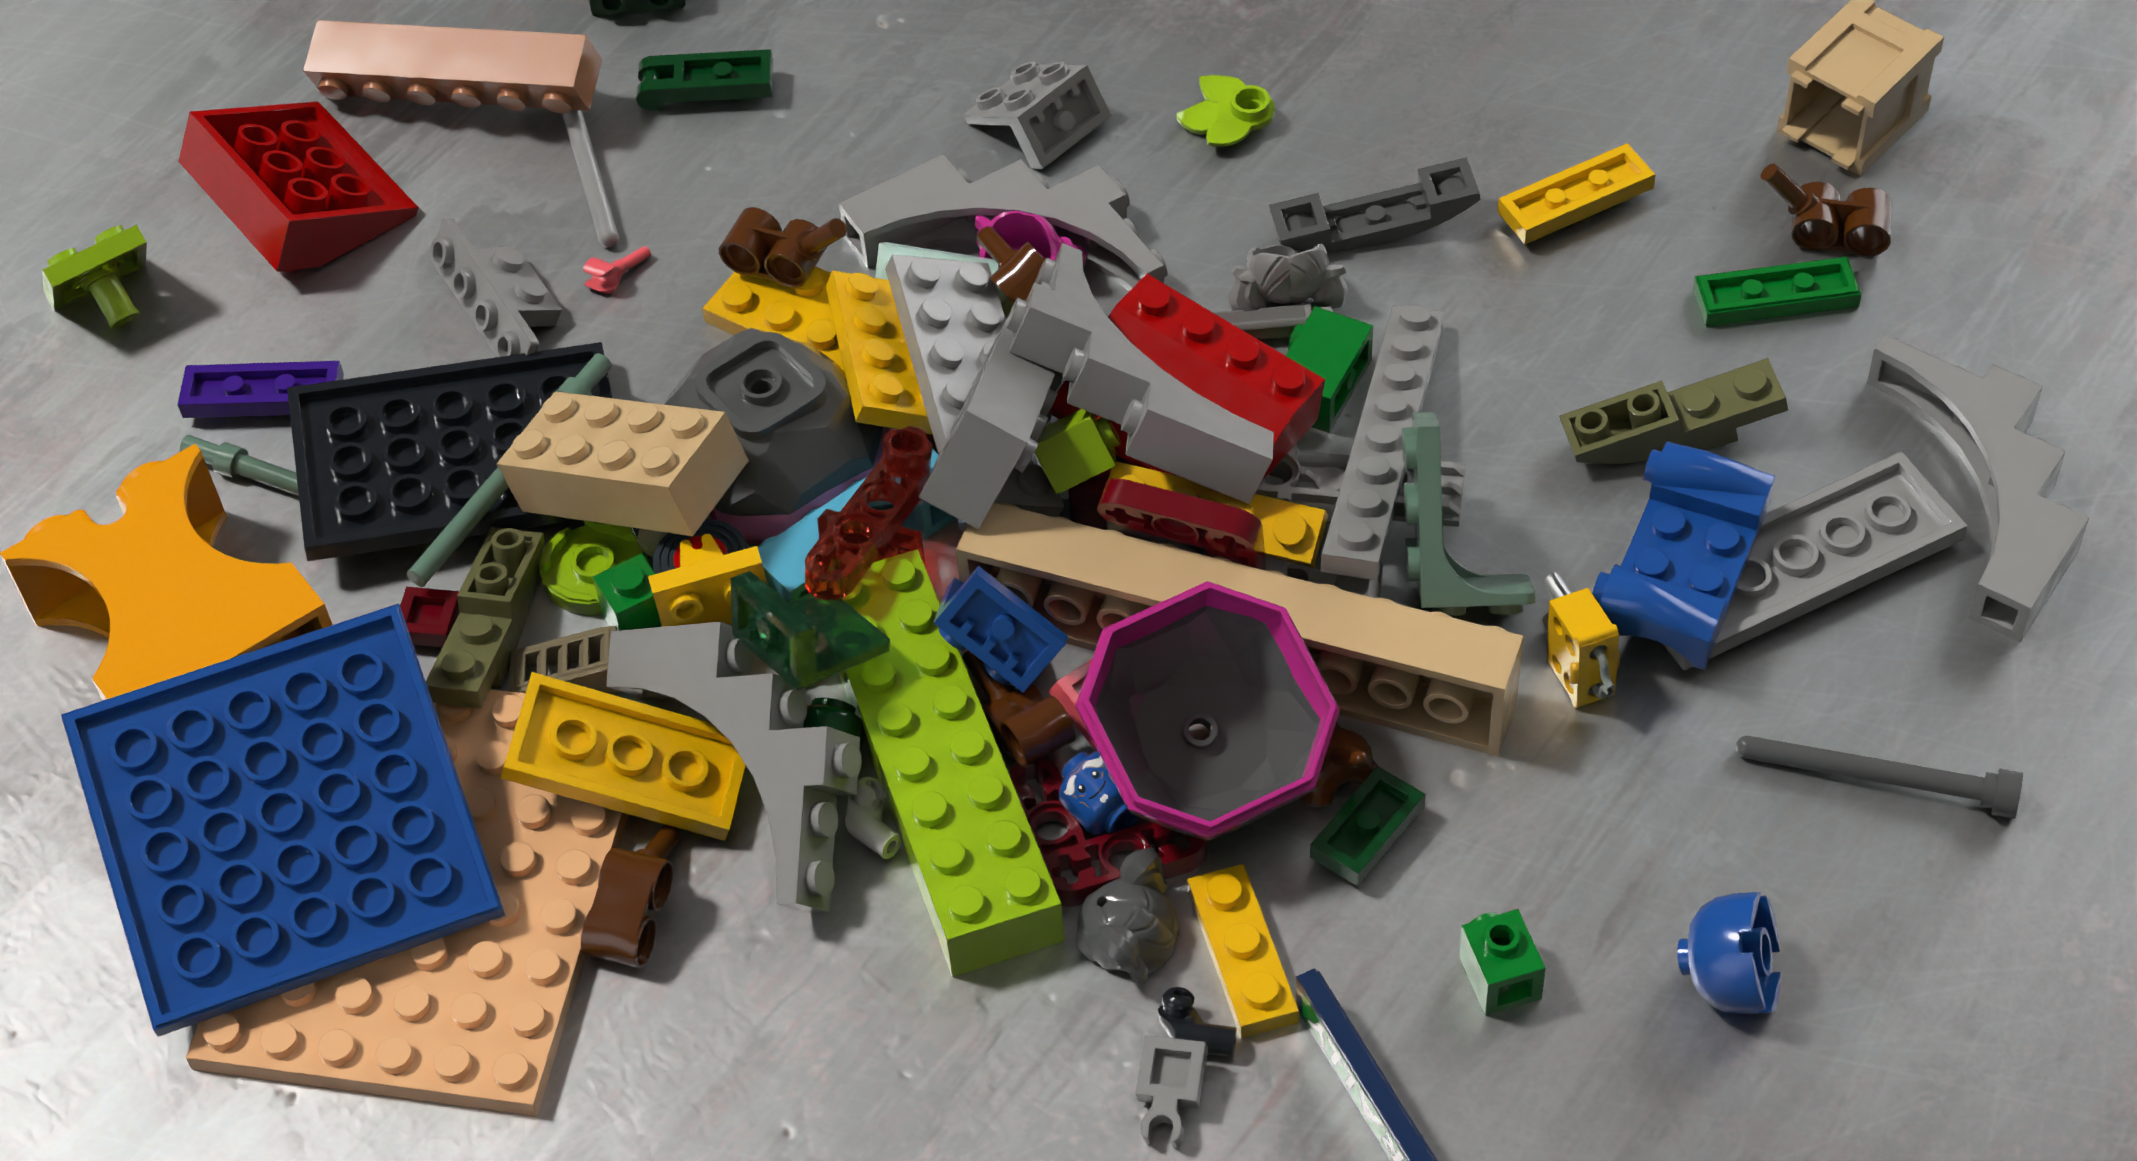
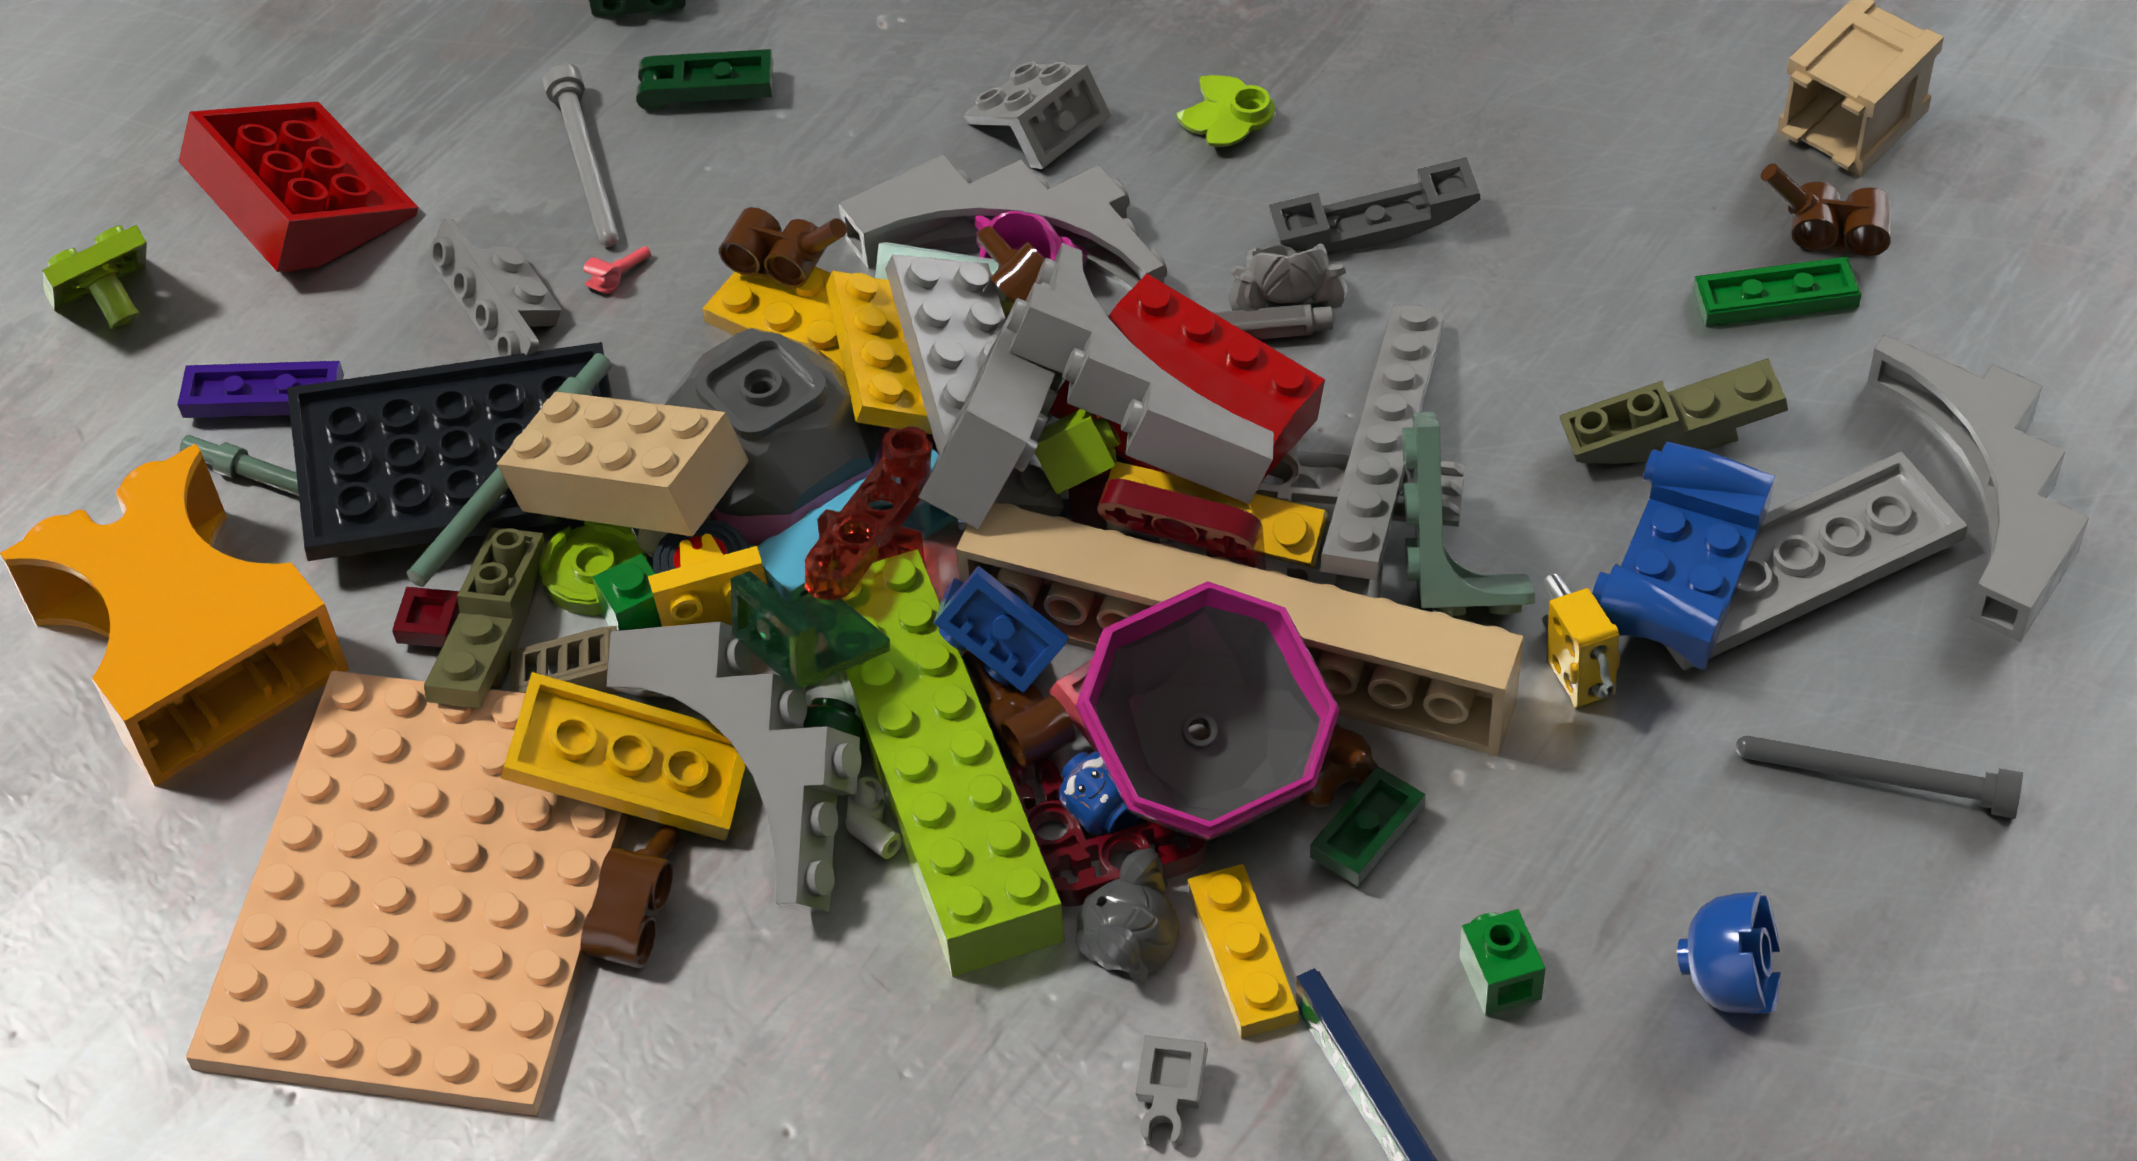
(279, 818): blue tile -> none
(453, 65): brick -> none
(1185, 1023): black arm -> none
(1338, 352): green brick -> none
(1576, 193): yellow plate -> none

